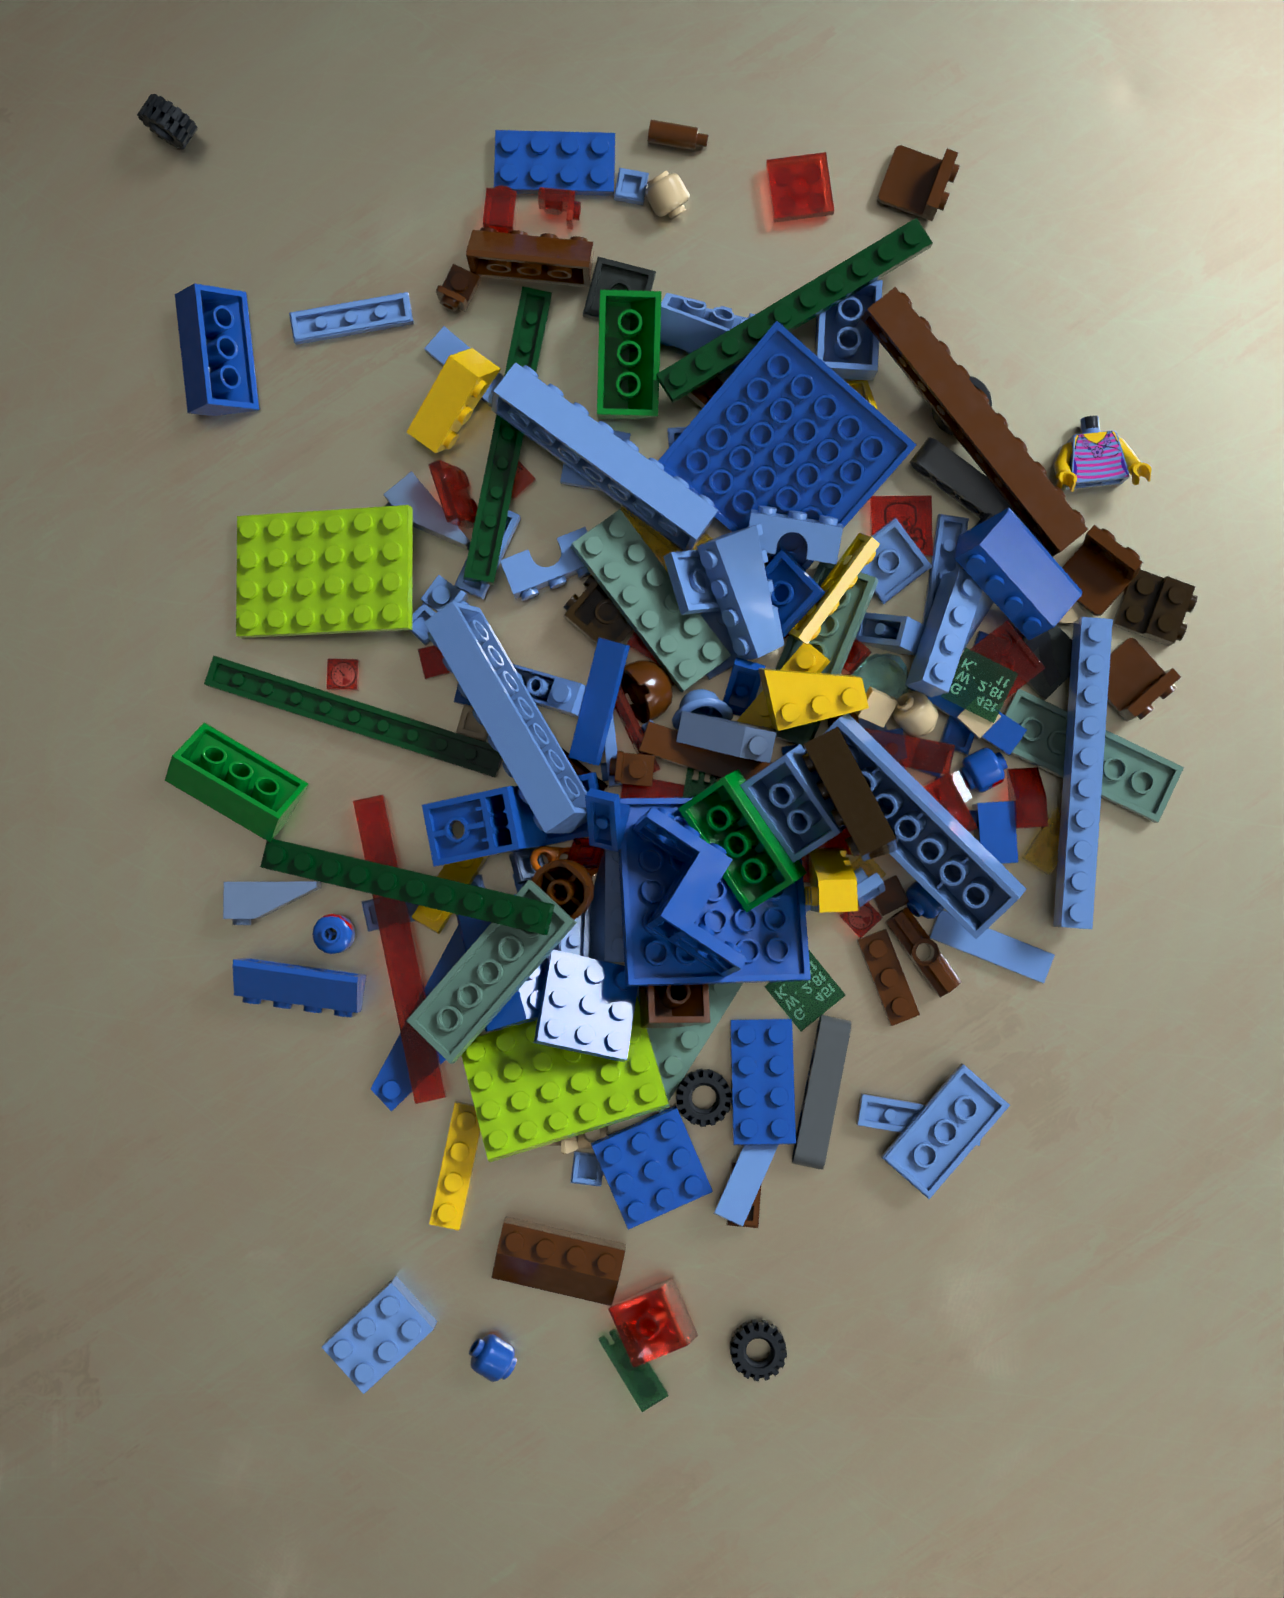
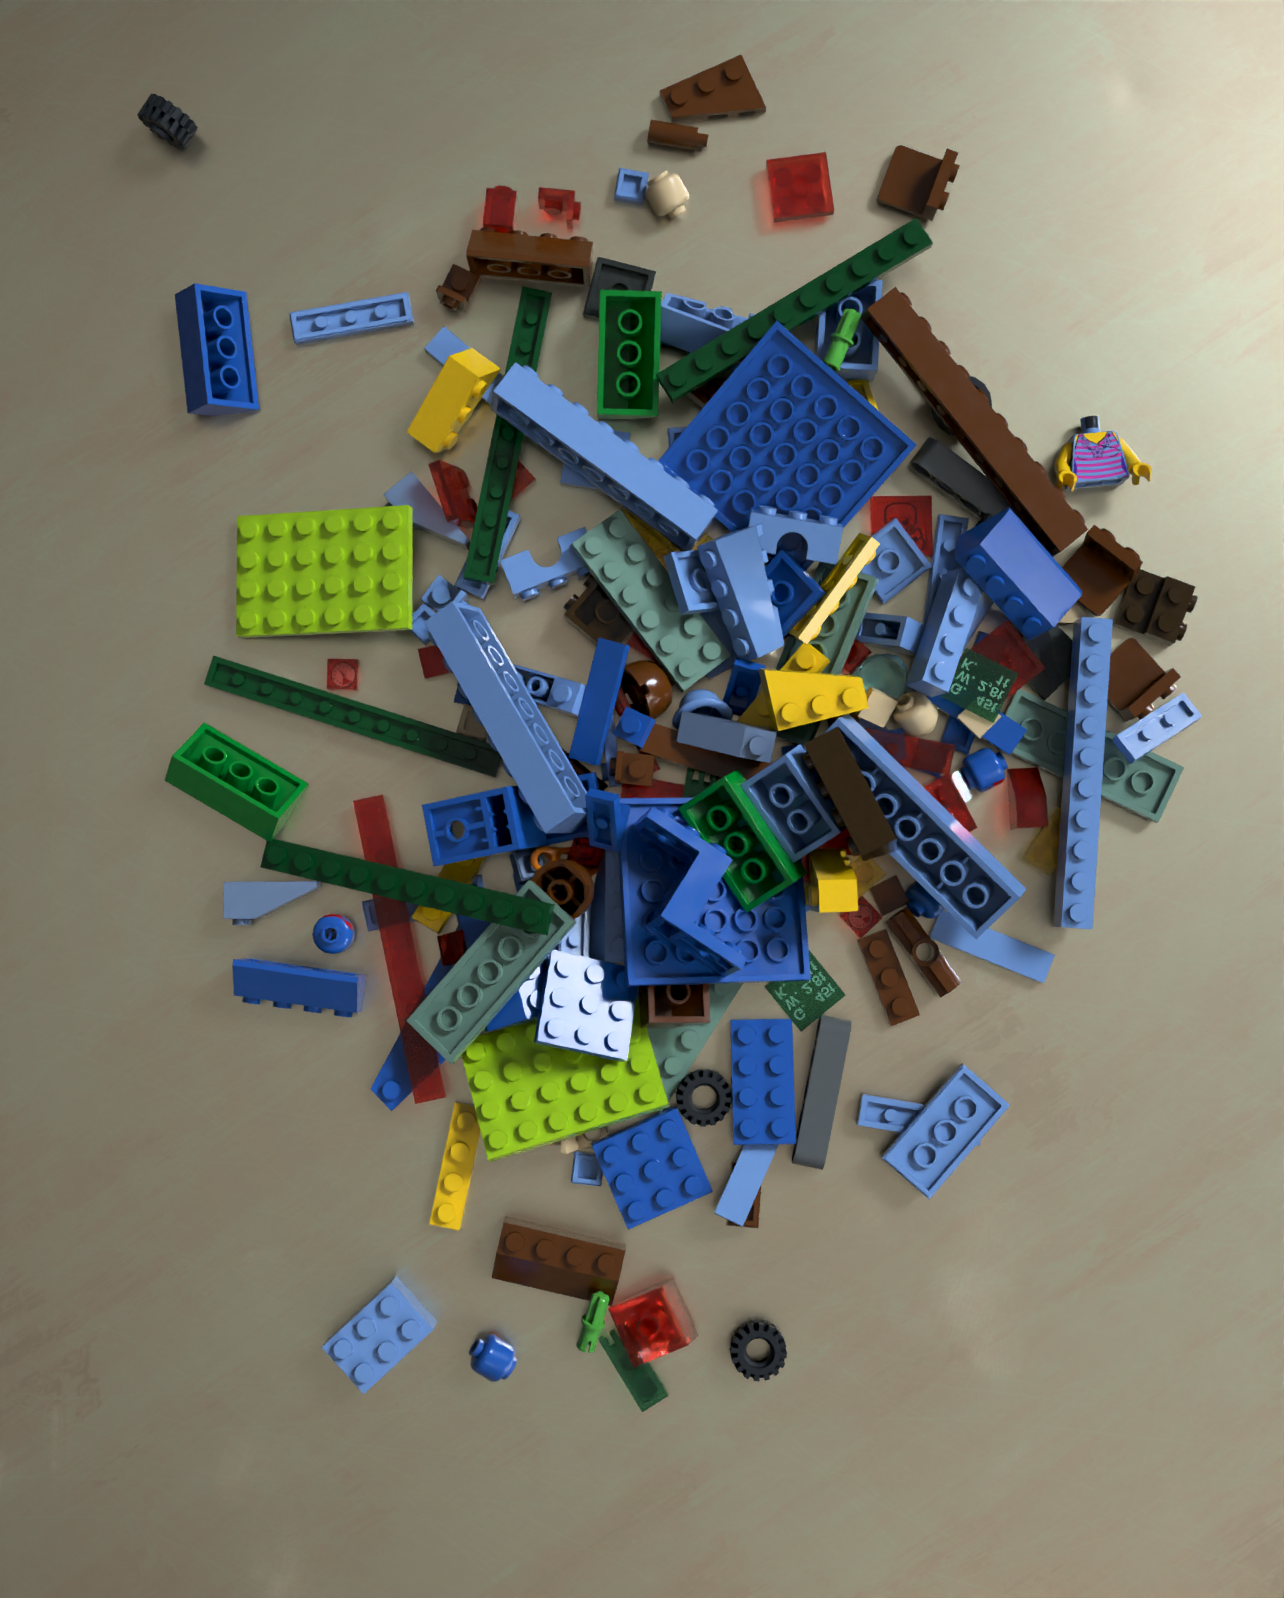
(451, 947): none -> clear red tile
(555, 161): blue plate -> none
(593, 1322): none -> bright green axle
(634, 727): none -> blue plate
(716, 91): none -> reddish brown wing
(842, 339): none -> bright green axle
(868, 887): medium blue tile -> none
(997, 829): blue brick -> none
(1157, 728): none -> plate

